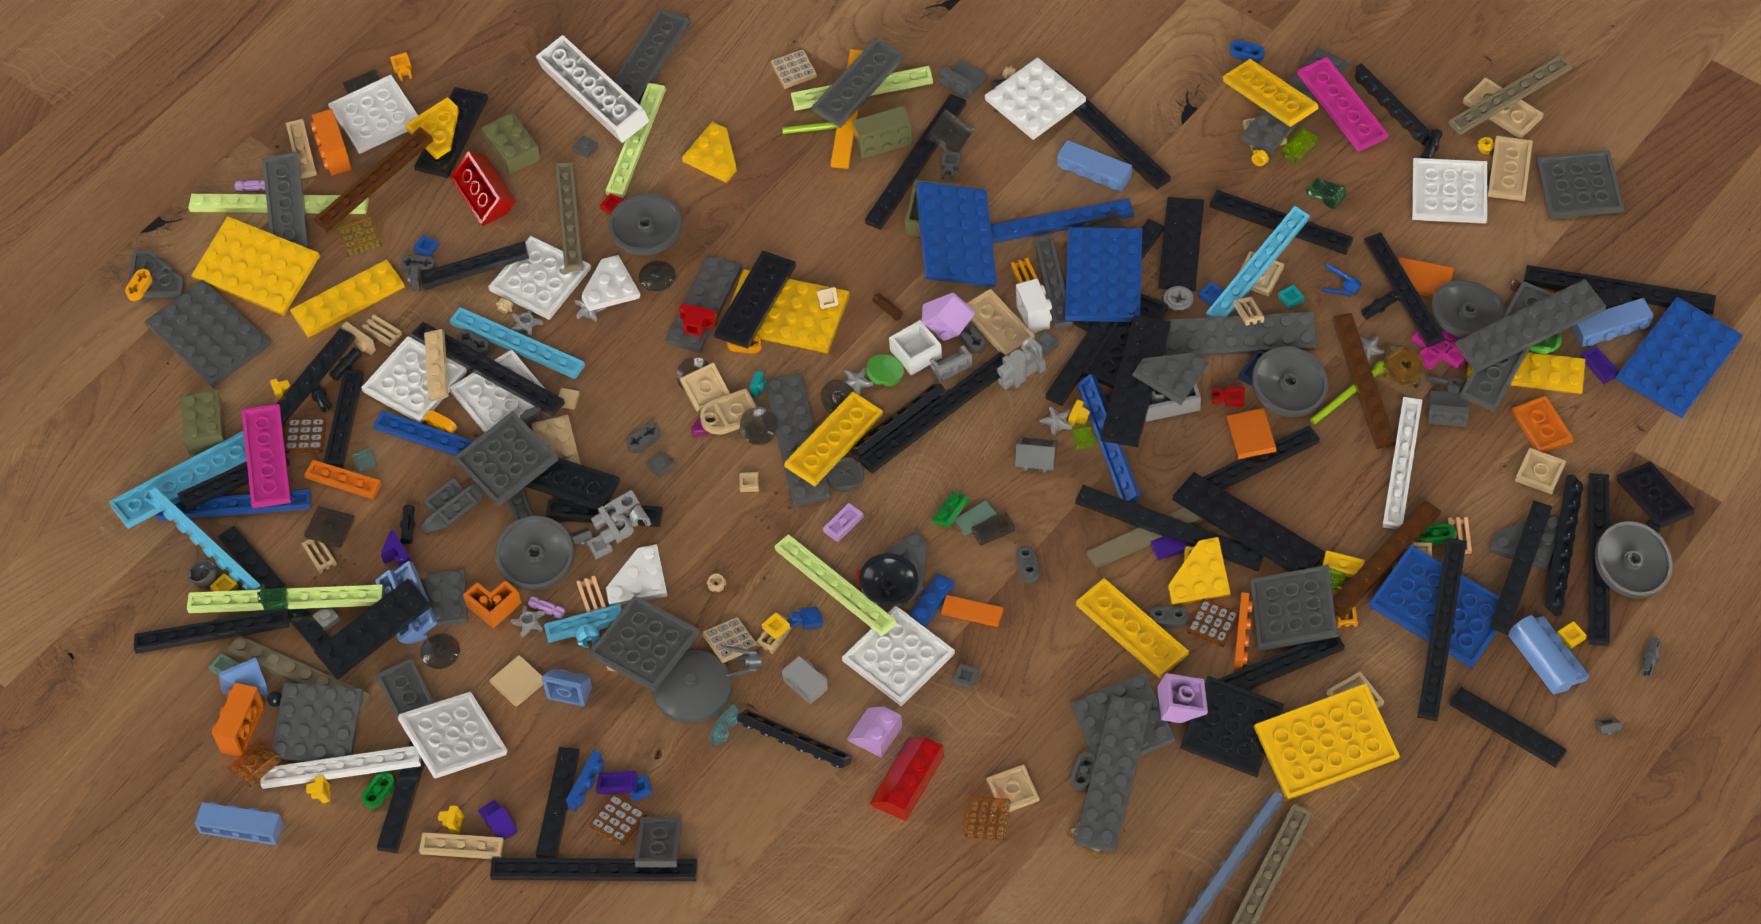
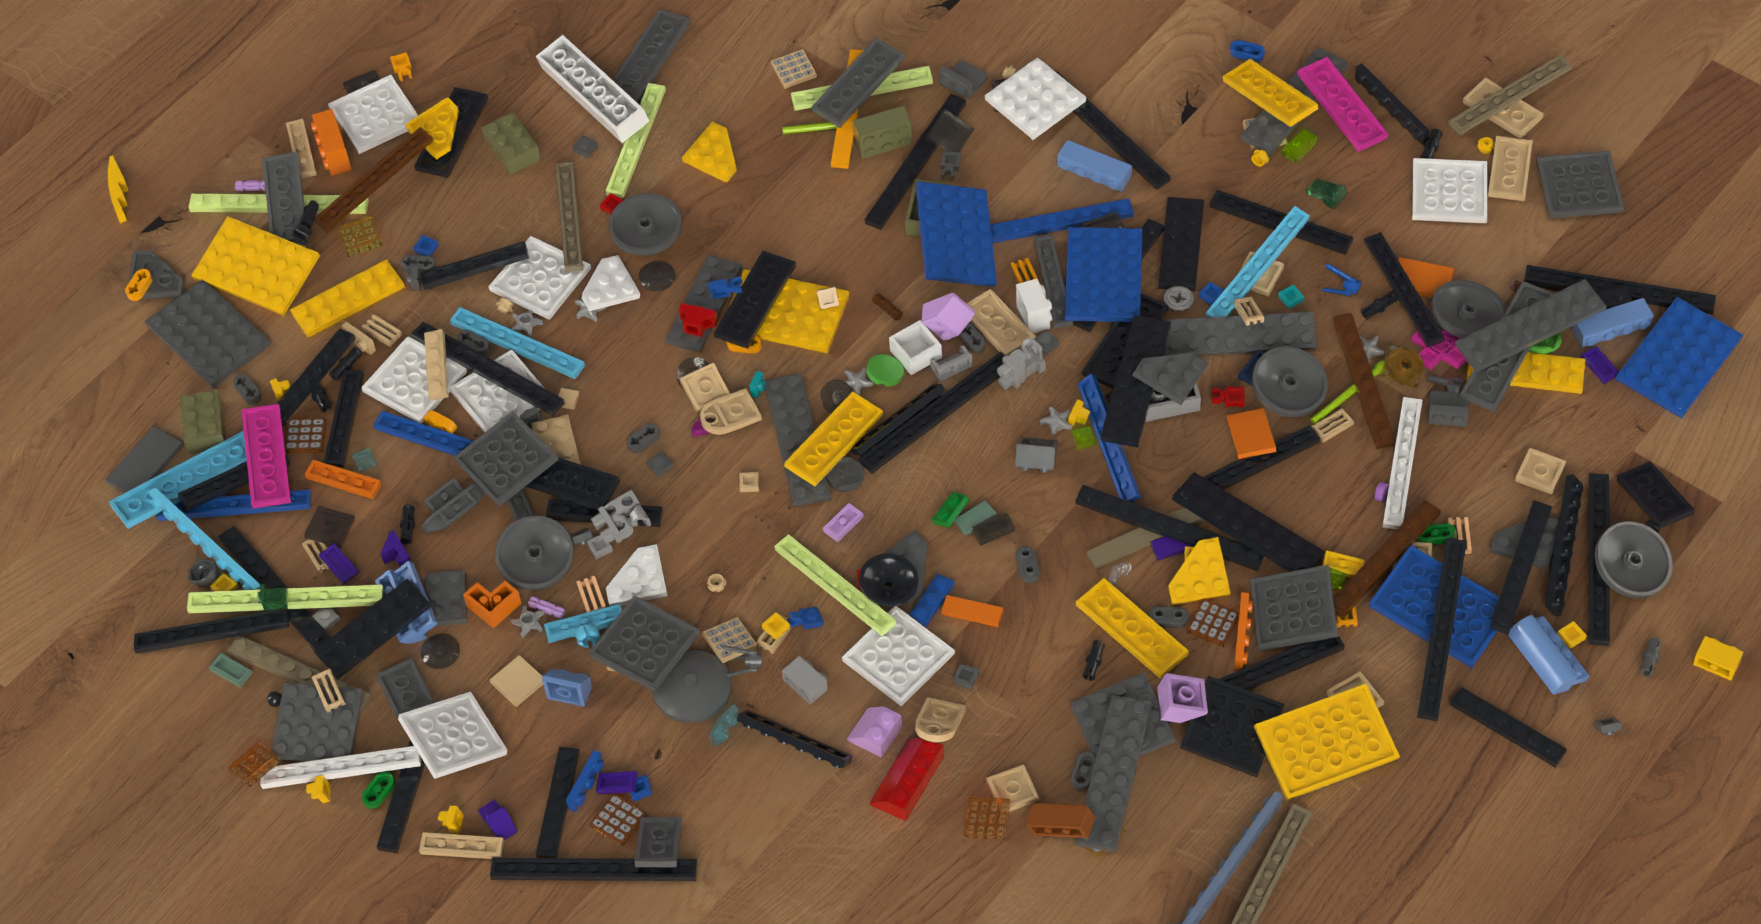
(117, 187): none -> yellow slope
(144, 460): none -> dark grey tile
(238, 719): orange brick -> none
(239, 823): medium blue brick -> none
(243, 391): none -> dark grey beam
(244, 673): medium blue slope -> none
(304, 229): none -> black piece
(334, 704): none -> tan tile
(338, 564): none -> dark purple tile
(482, 188): red slope -> none
(723, 289): none -> blue plate
(768, 429): clear smoke dish -> none
(940, 718): none -> tan plate
(1060, 820): none -> dark orange brick
(1073, 369): black plate -> none
(1093, 660): none -> black pin
(1119, 571): none -> clear arm
(1335, 427): none -> tan tile
(1381, 491): none -> medium lavender tile
(1542, 424): orange tile -> none
(1718, 658): none -> yellow brick

